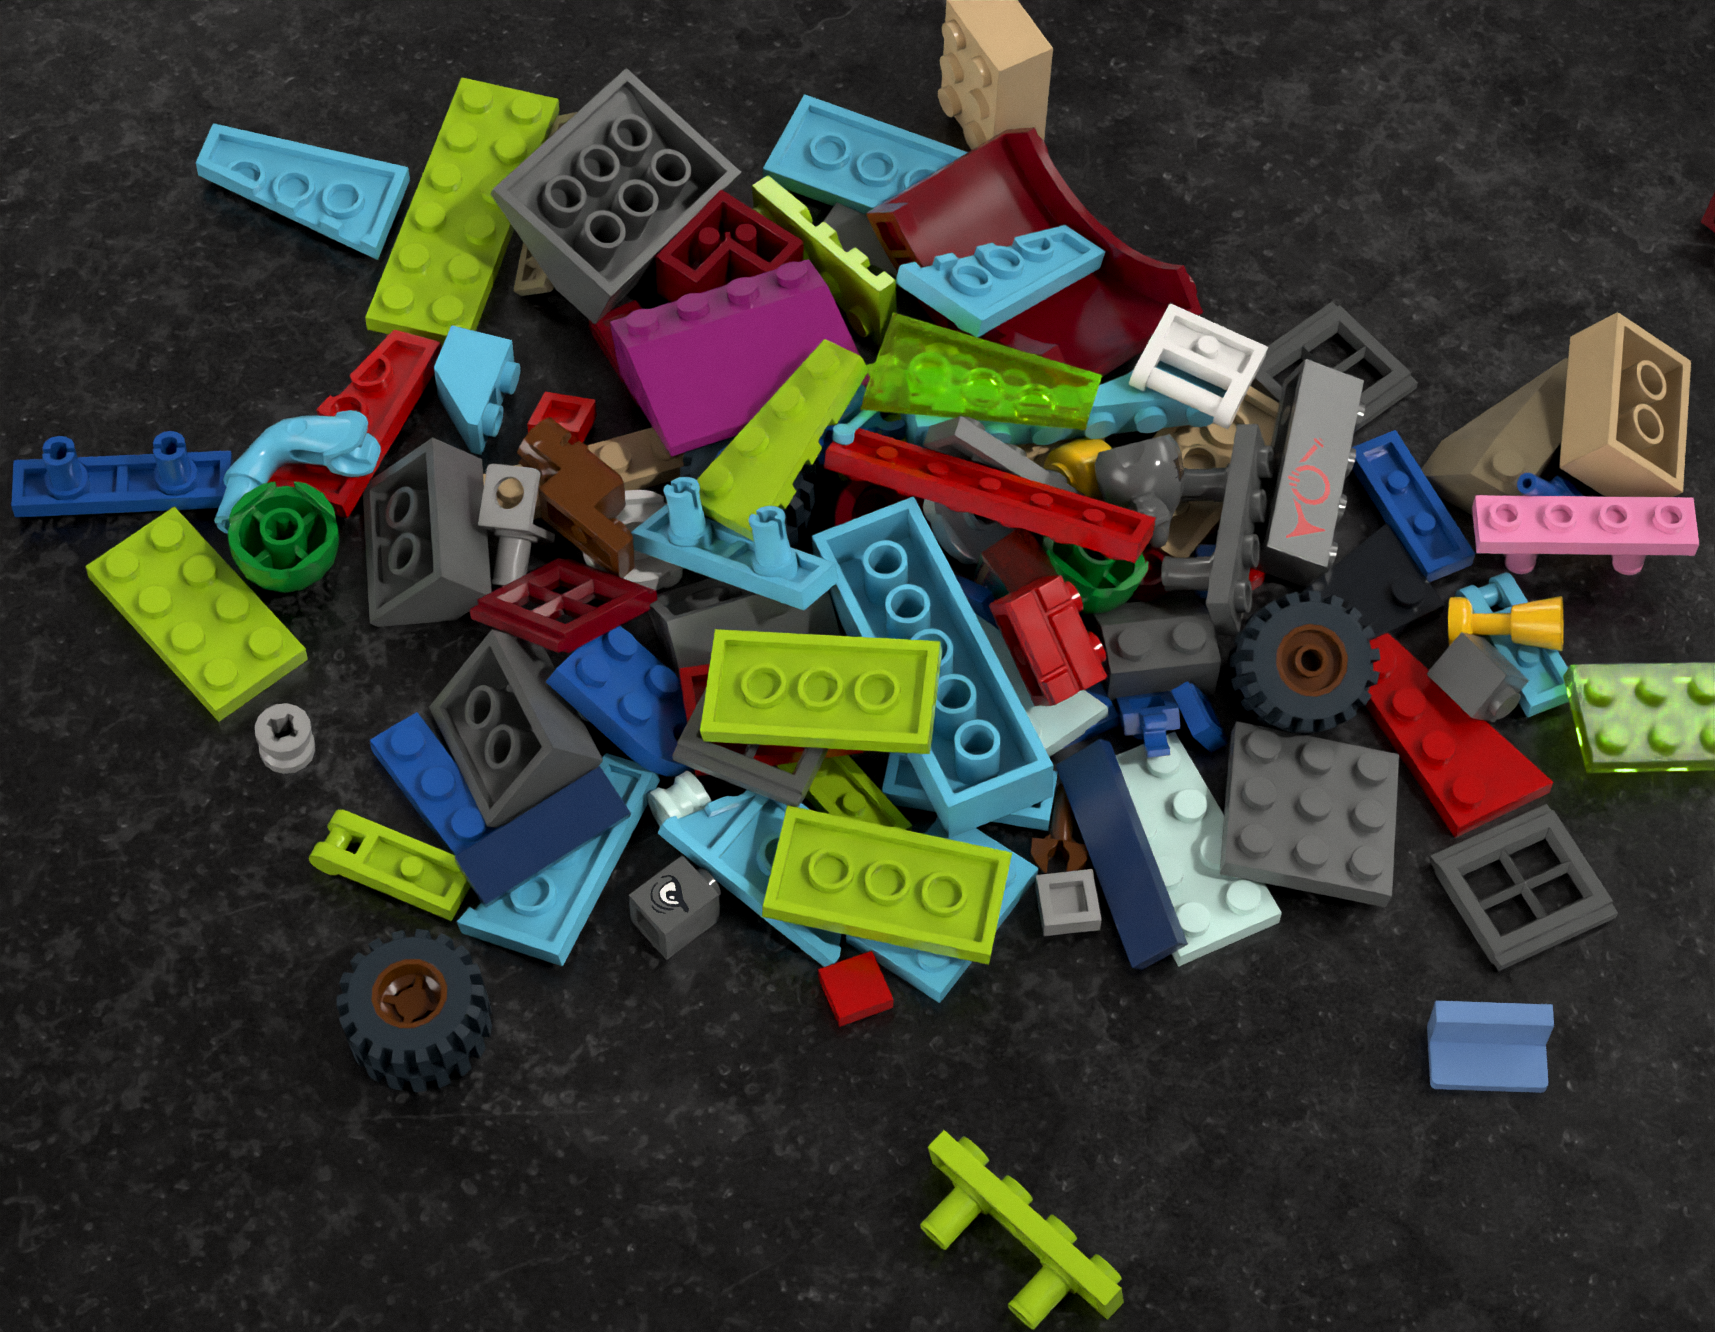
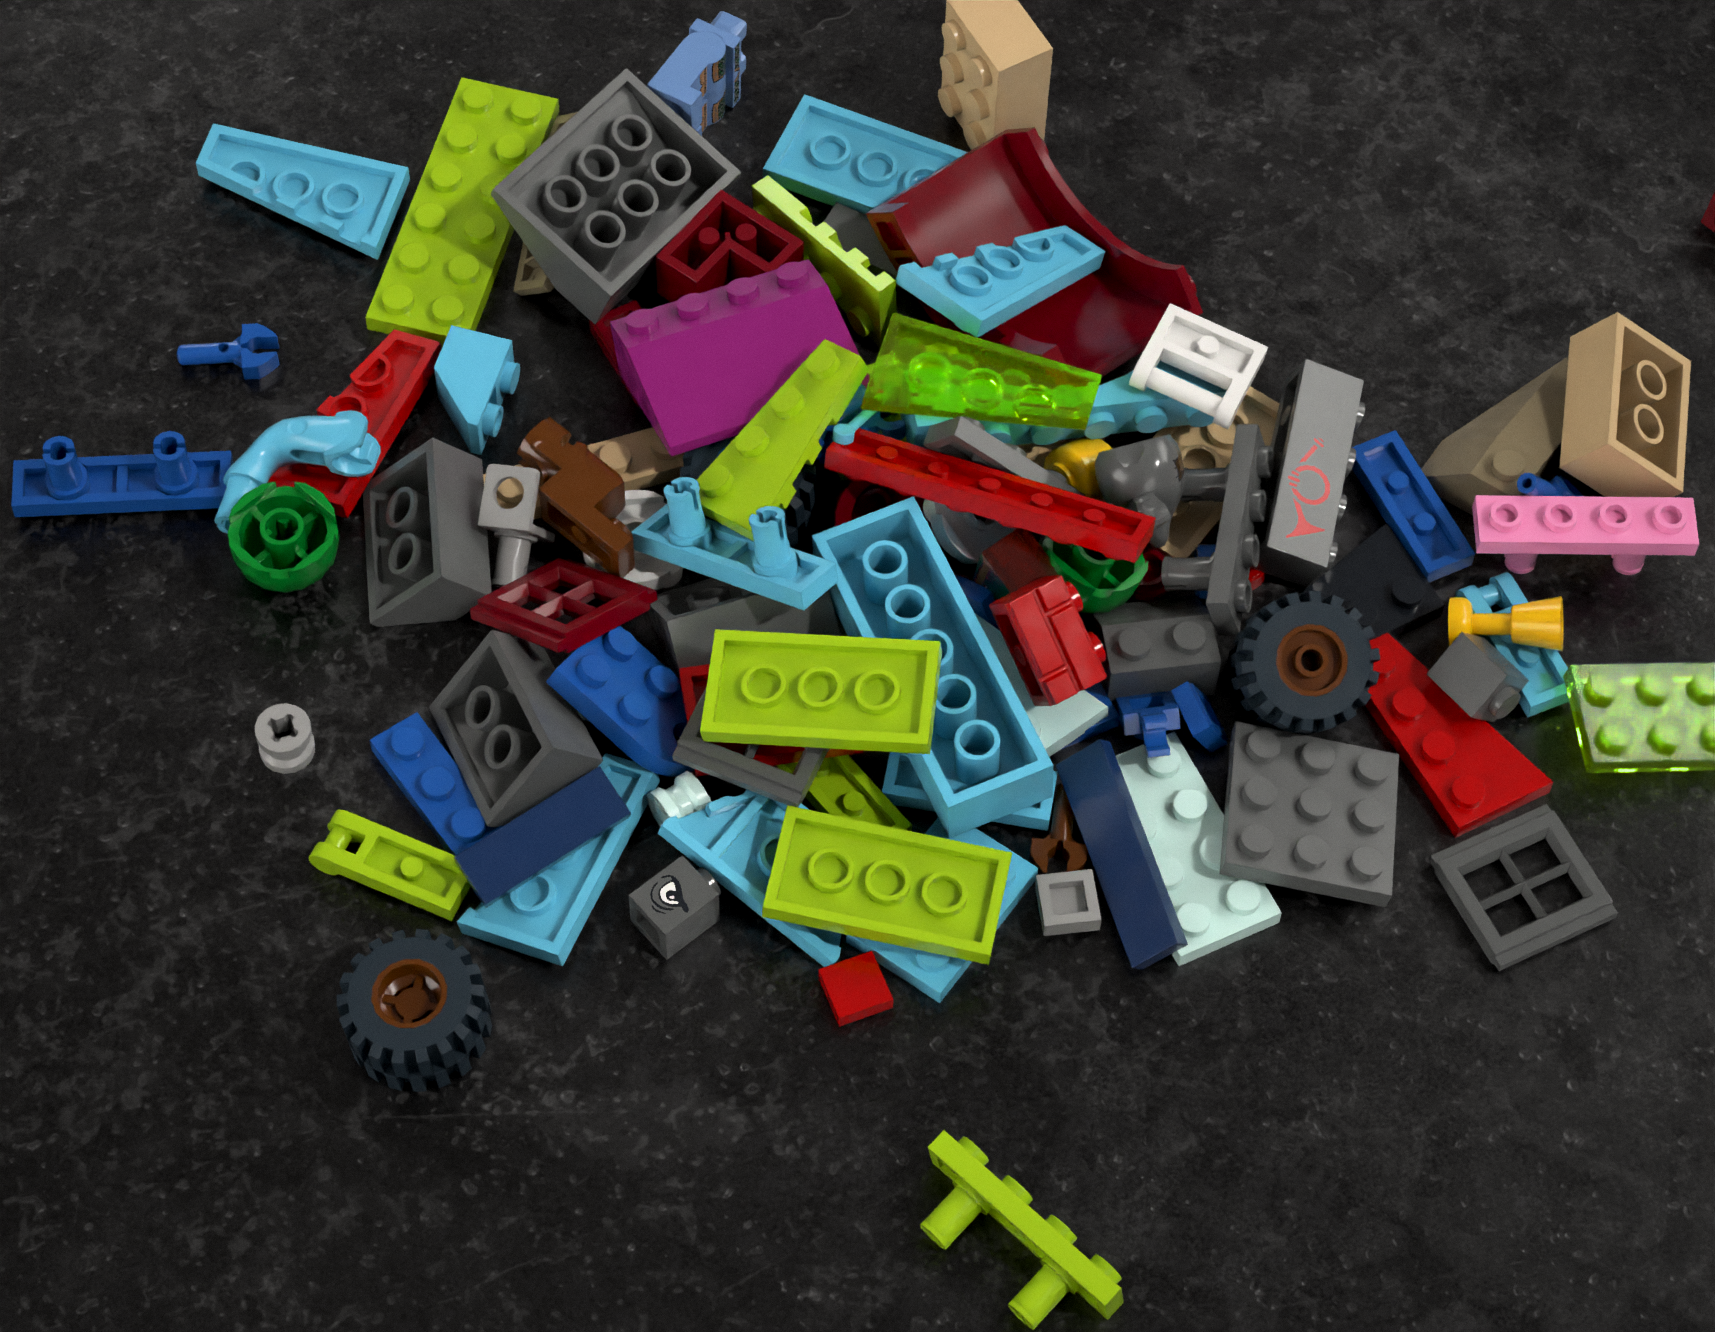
(196, 613): lime plate -> none
(237, 352): none -> blue bar
(571, 412): red plate -> none
(704, 71): none -> medium blue hips
(1318, 328): dark grey piece -> none
(1489, 1046): medium blue panel -> none

